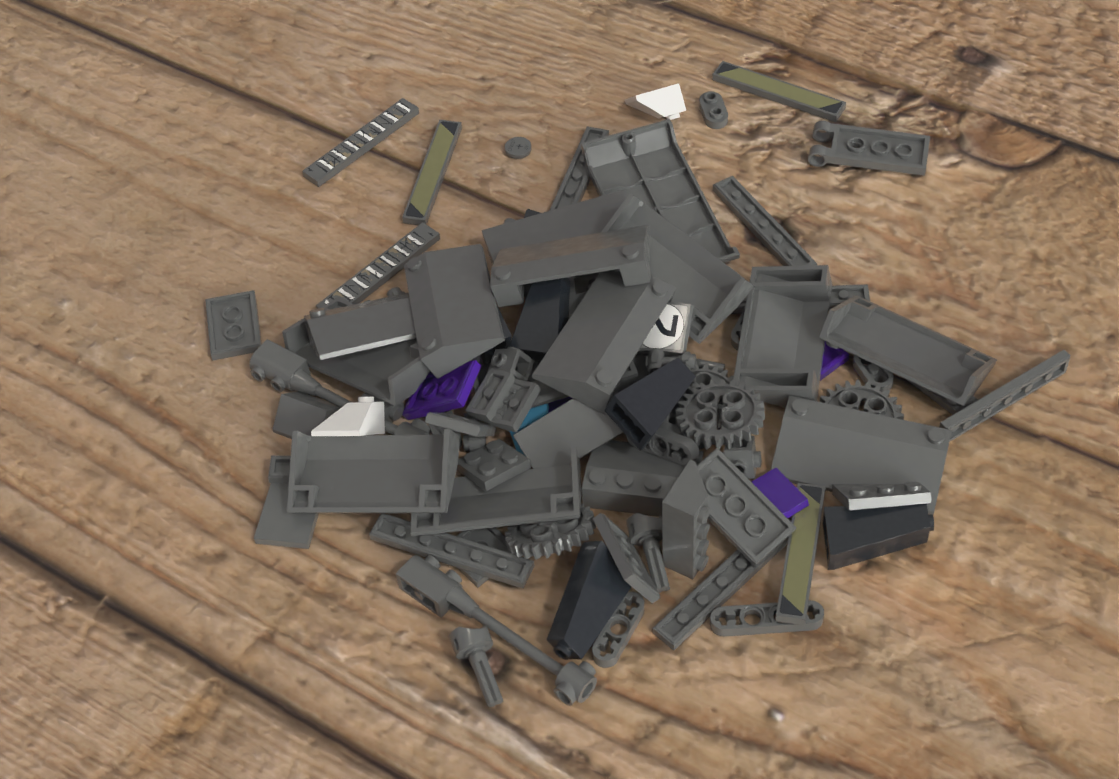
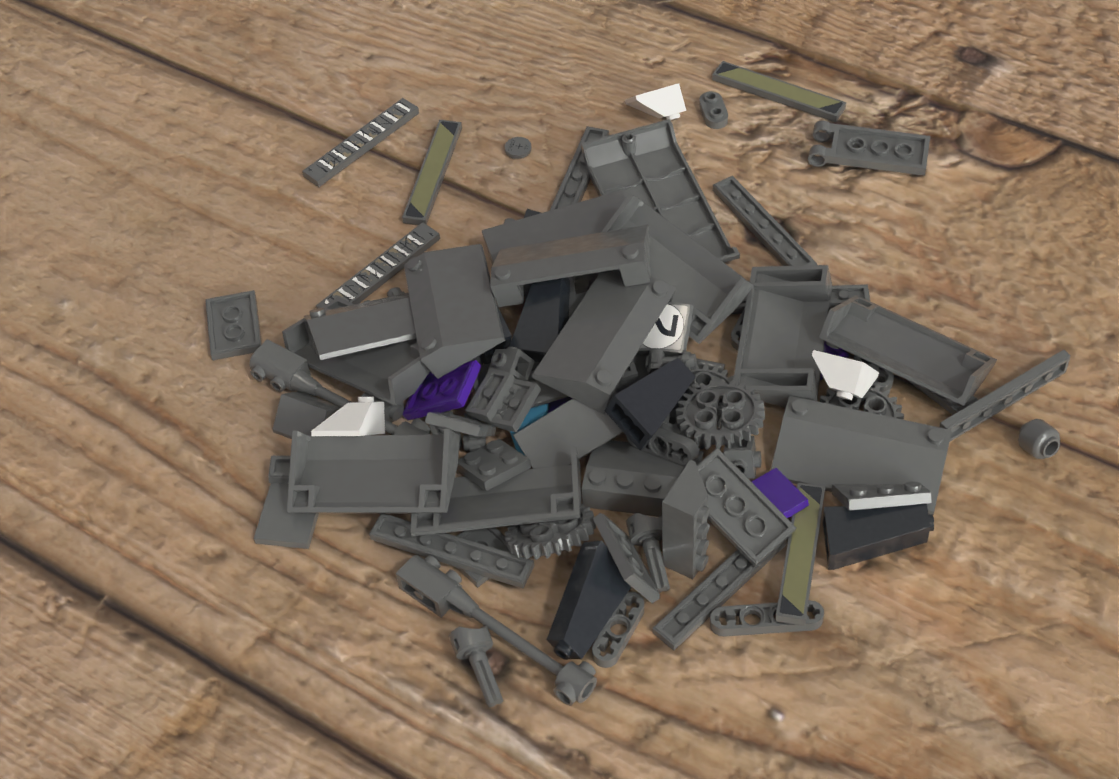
(845, 375): none -> white slope
(1039, 439): none -> dark grey head

